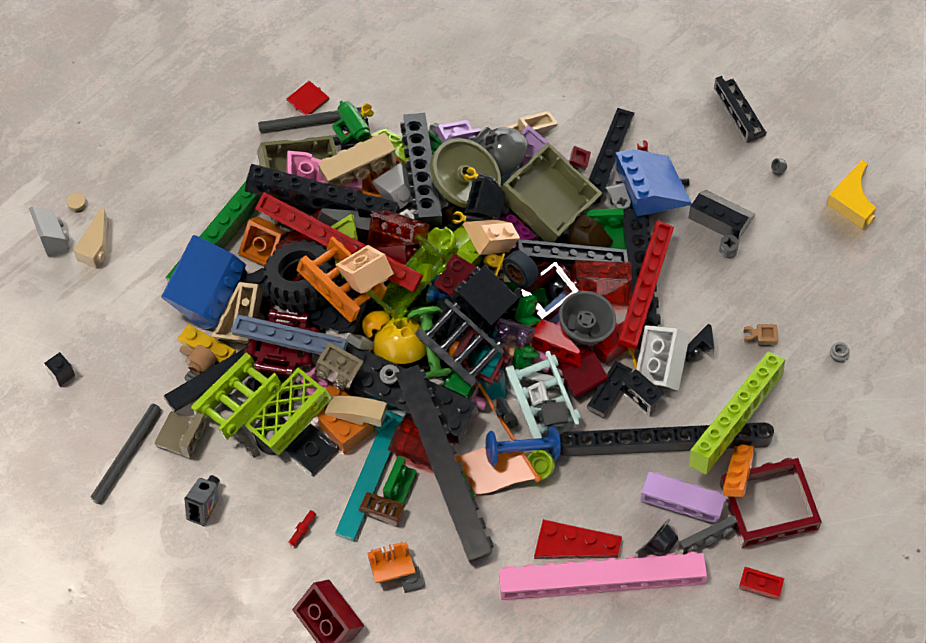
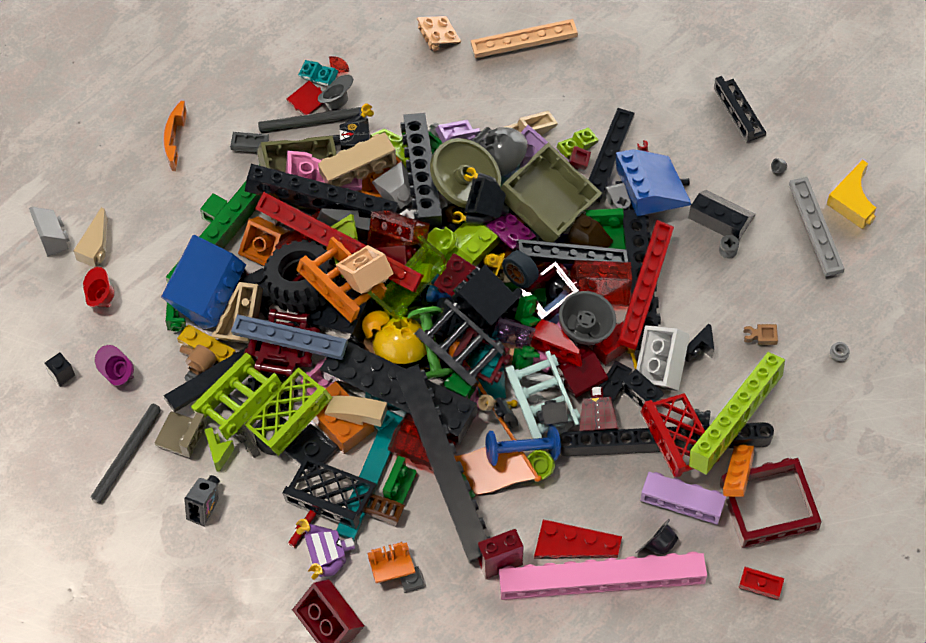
(76, 202): tan tile -> none
(97, 288): none -> red piece
(114, 365): none -> magenta piece
(172, 319): none -> green bracket
(176, 118): none -> orange slope
(212, 207): none -> green panel
(219, 451): none -> lime slope
(247, 141): none -> dark grey plate
(317, 73): none -> teal slope
(319, 504): none -> black fence
(324, 548): none -> torso
(336, 93): none -> dark grey piece
(337, 366): dark tan bracket -> none
(339, 64): none -> clear red tile
(353, 121): green piece -> none
(360, 342): light grey tile -> none
(389, 379): light grey plate -> none
(437, 31): none -> light nougat hinge
(487, 402): none -> tan hinge
(491, 236): light nougat slope -> none
(500, 552): none -> dark red panel
(524, 38): none -> light nougat plate
(538, 393): white slope -> none
(583, 139): none -> lime slope
(598, 412): none -> dark red torso
(663, 435): none -> red fence
(704, 417): none -> black wheel
(707, 536): dark grey plate -> none
(816, 226): none -> light grey plate

